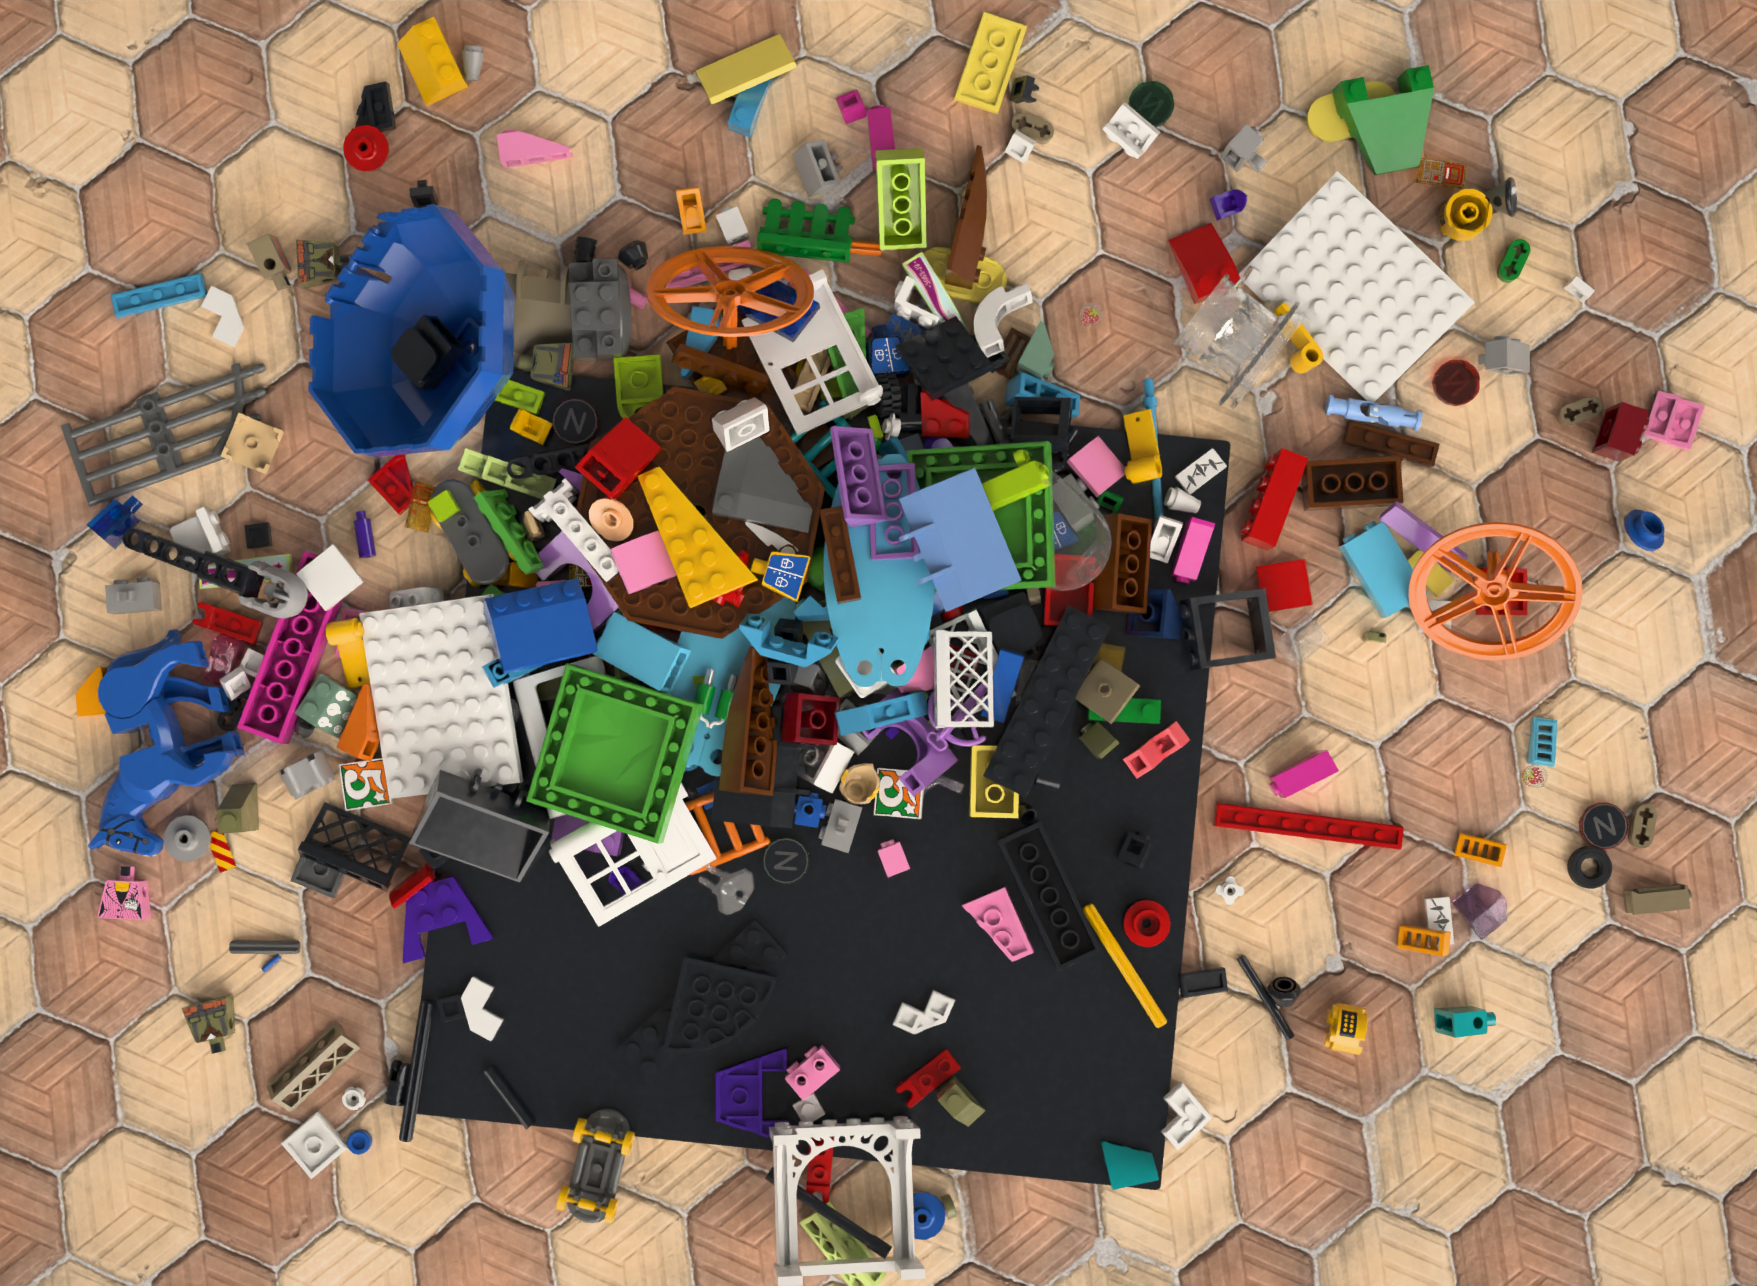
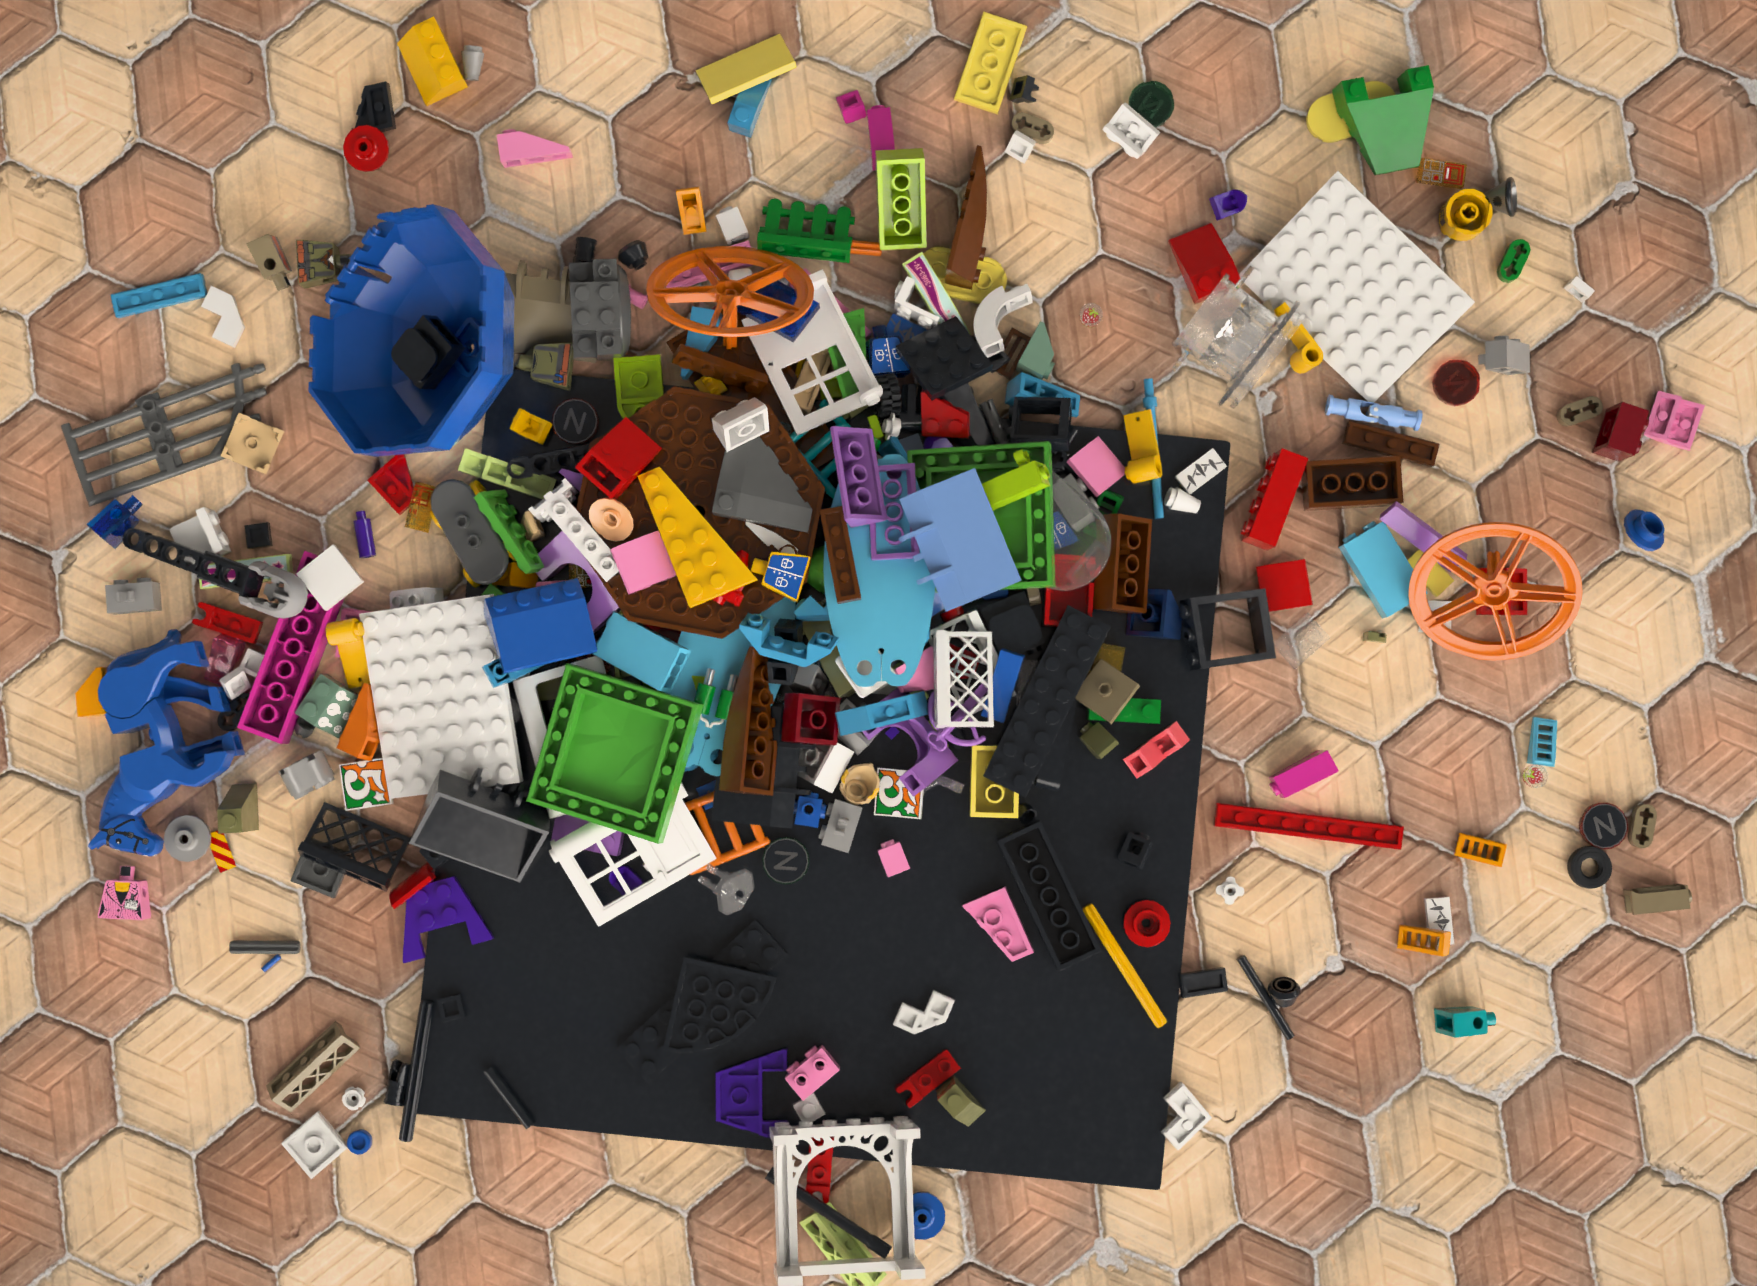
(211, 1021): torso -> none
(423, 195): black tile -> none
(444, 506): lime tile -> none
(479, 1019): white tile -> none
(521, 397): lime plate -> none
(598, 1166): dark grey piece -> none
(817, 167): light grey brick -> none
(950, 1210): olive tile -> none
(1128, 1166): teal slope -> none
(1164, 538): white slope -> none
(1192, 550): slope -> none
(1243, 150): light grey brick -> none
(1346, 1029): yellow brick -> none
(1482, 909): slope -> none

